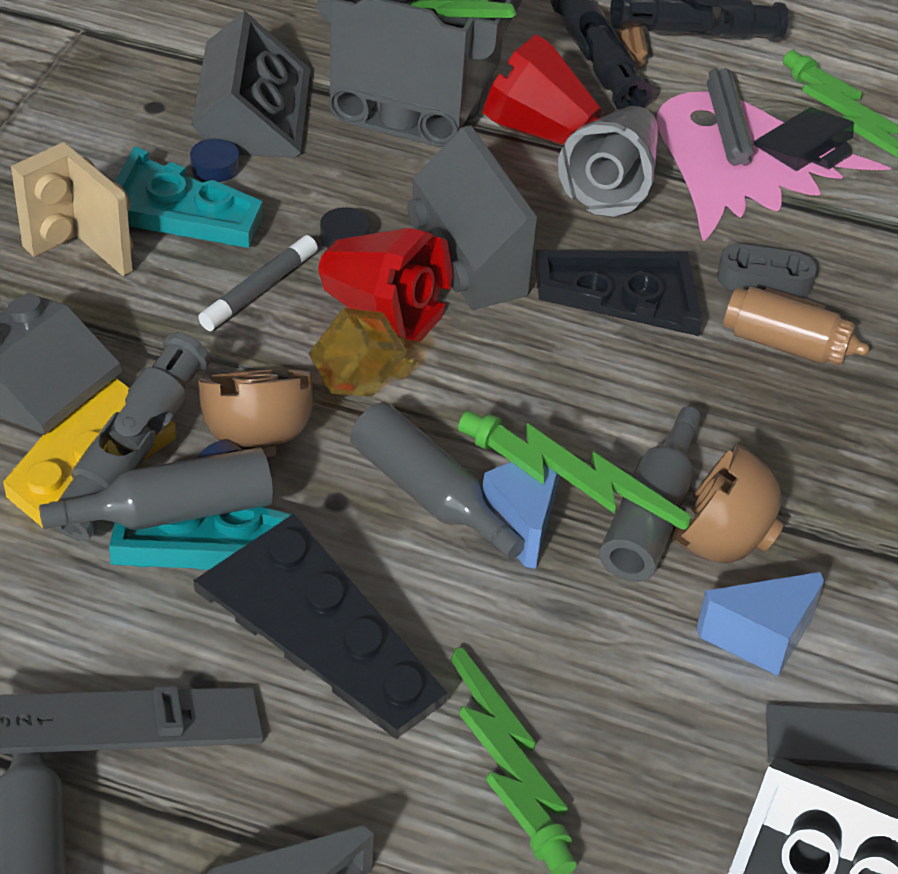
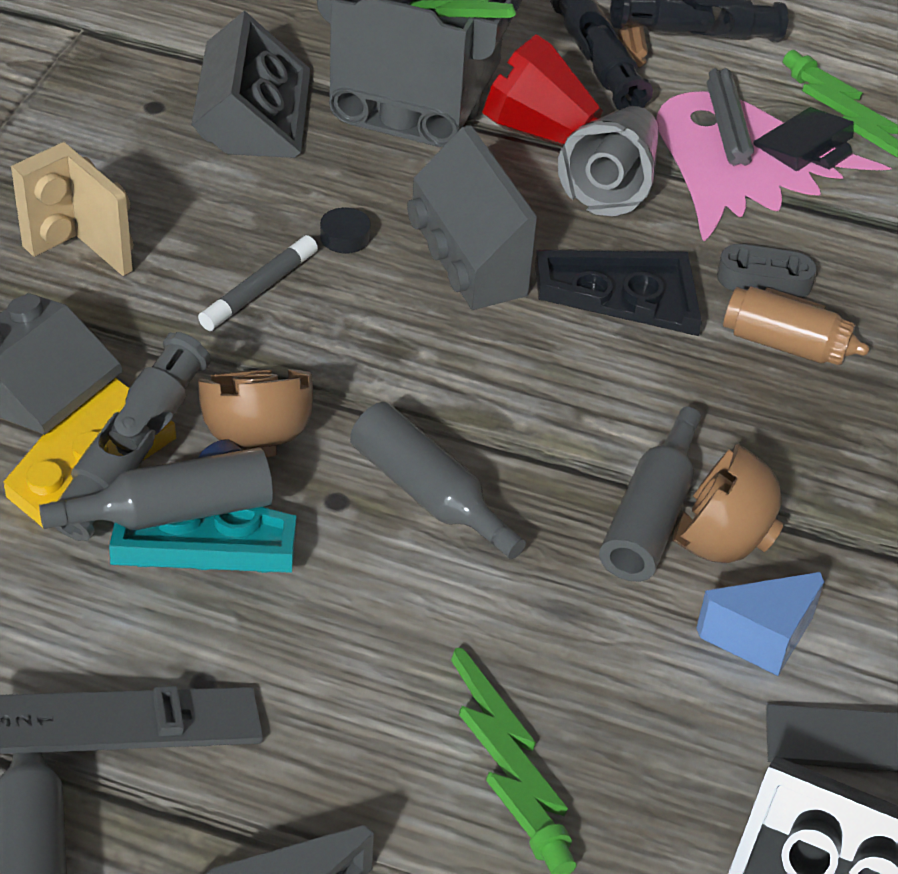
(179, 205): teal wing -> none
(214, 160): dark blue tile -> none
(324, 624): black wing -> none
(360, 353): clear yellow brick -> none
(391, 275): red cone -> none
(522, 505): medium blue slope -> none
(595, 482): bright green piece -> none

